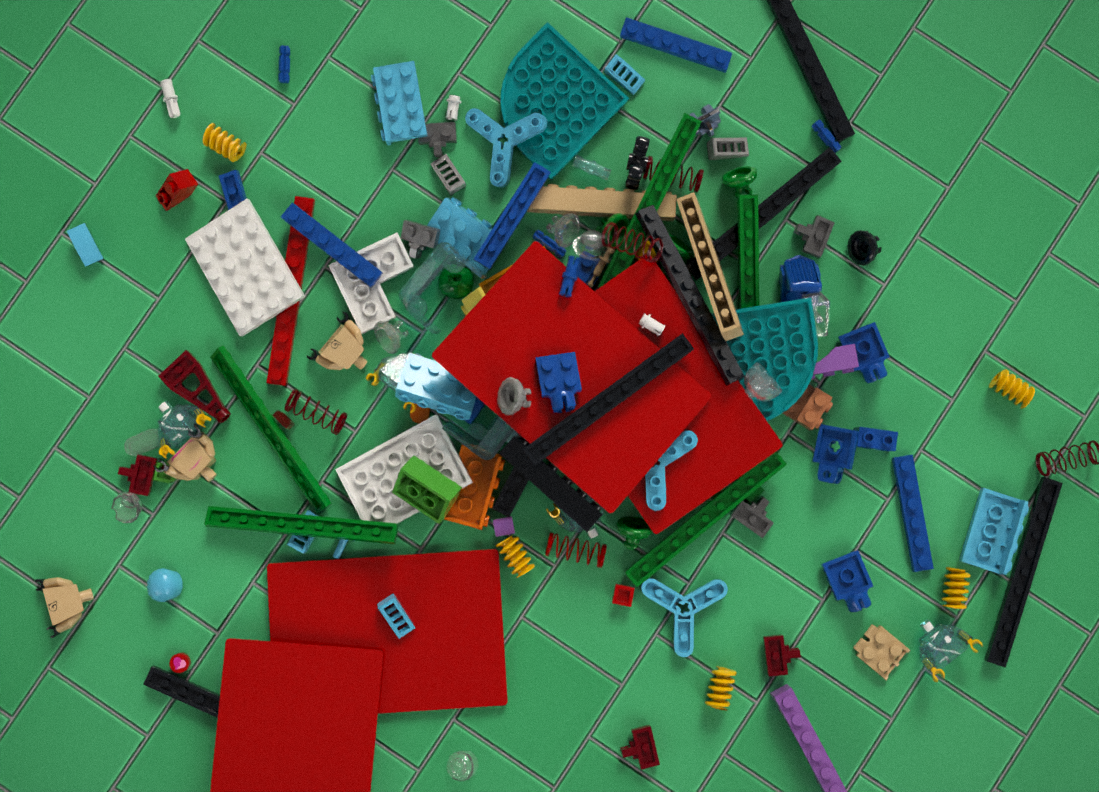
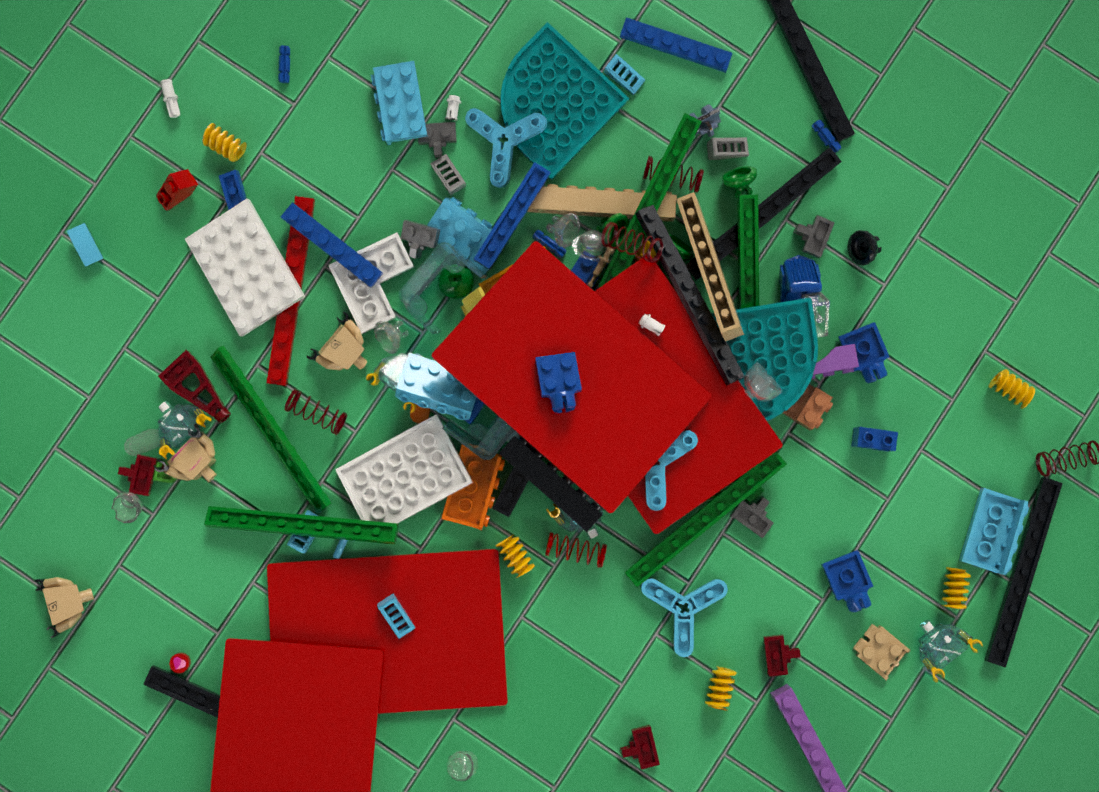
(164, 585): medium azure hair -> none
(283, 419): clear red tile -> none
(426, 489): bright green slope -> none
(504, 526): medium lavender slope -> none
(512, 396): light grey hair -> none
(569, 276): blue pin -> none
(591, 167): clear light blue pin -> none
(607, 399): black plate -> none
(623, 595): red plate -> none
(634, 530): green hair -> none
(637, 162): black gear -> none
(832, 461): blue plate -> none
(912, 513): blue plate -> none

